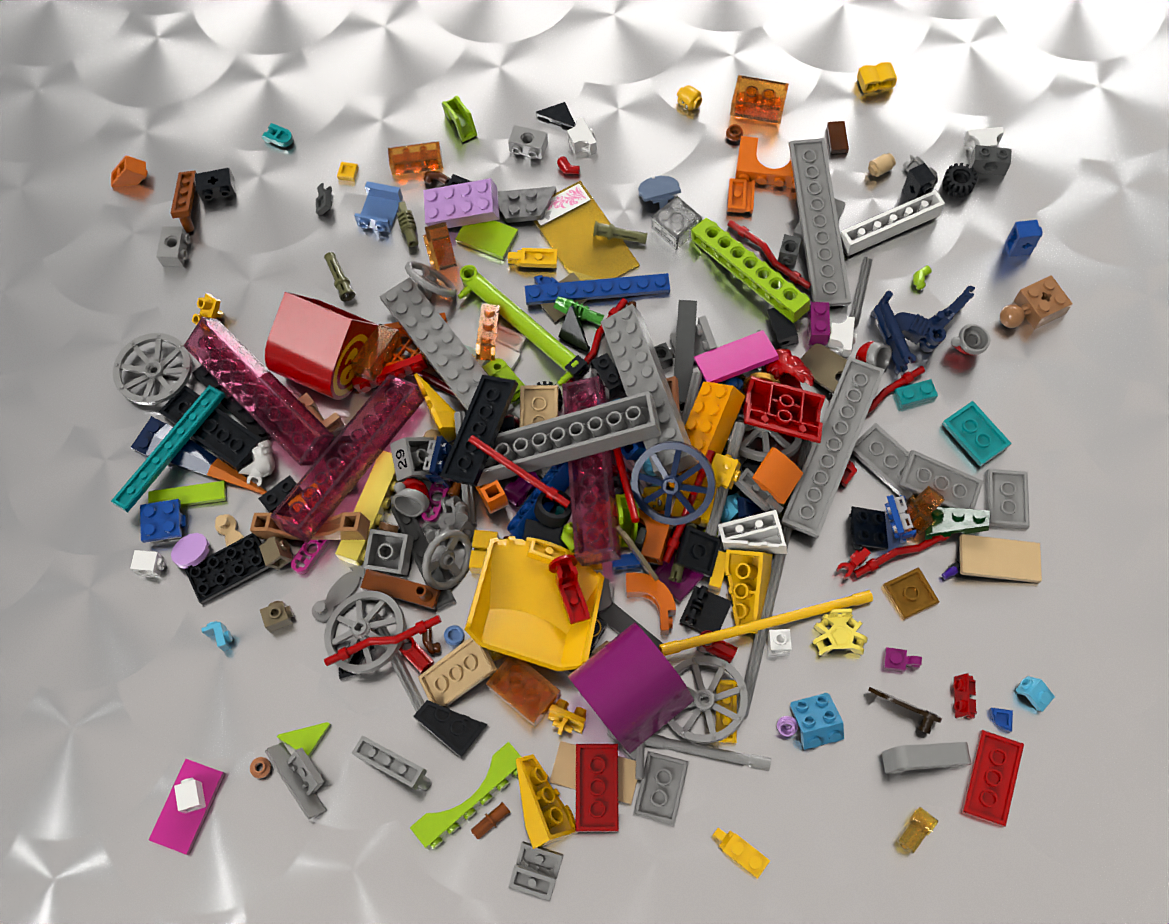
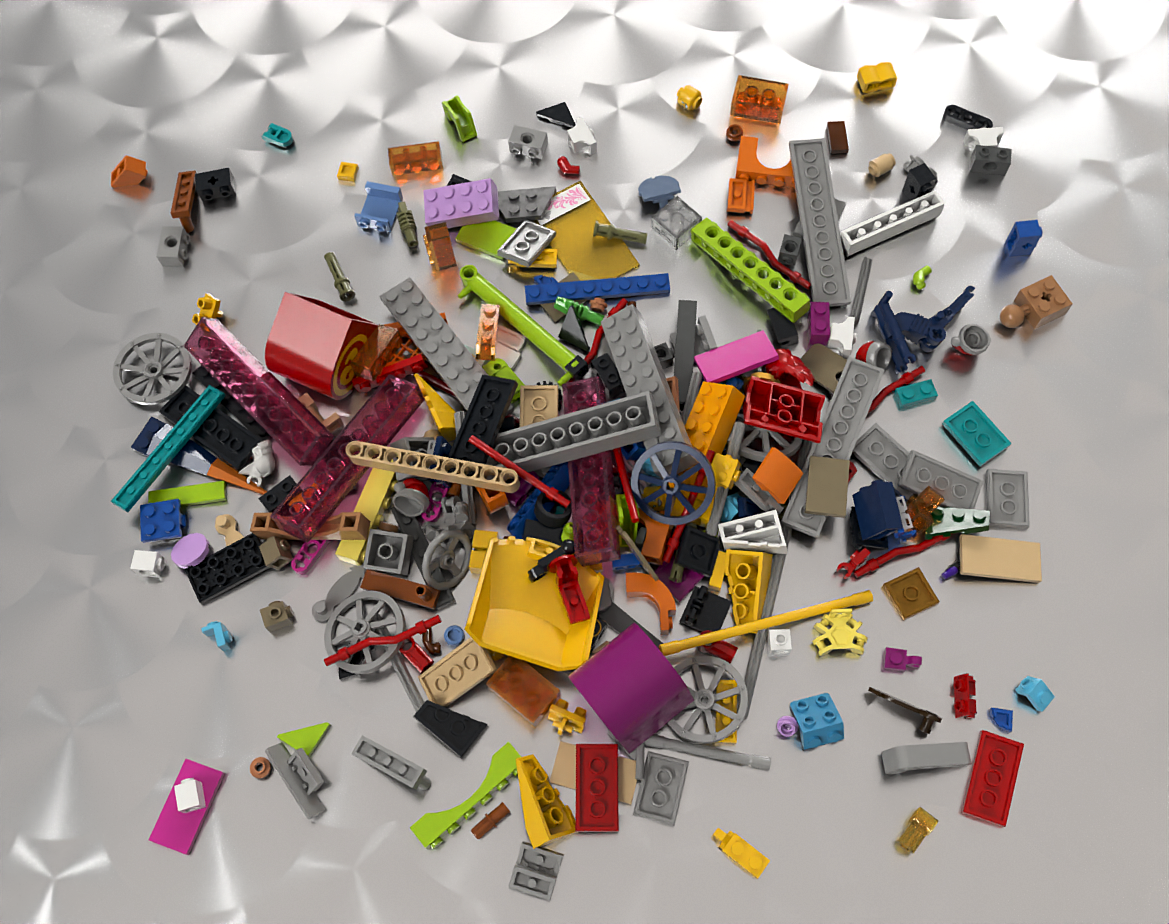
(323, 201): dark grey plate -> none
(428, 281): light grey piece -> none
(430, 175): reddish brown arm -> none
(440, 472): none -> tan beam
(526, 243): none -> light grey tile
(540, 570): none -> black piece
(598, 304): none -> nougat plate
(827, 486): none -> dark tan tile
(877, 510): none -> dark blue brick
(960, 188): black tyre -> none
(981, 120): none -> black beam

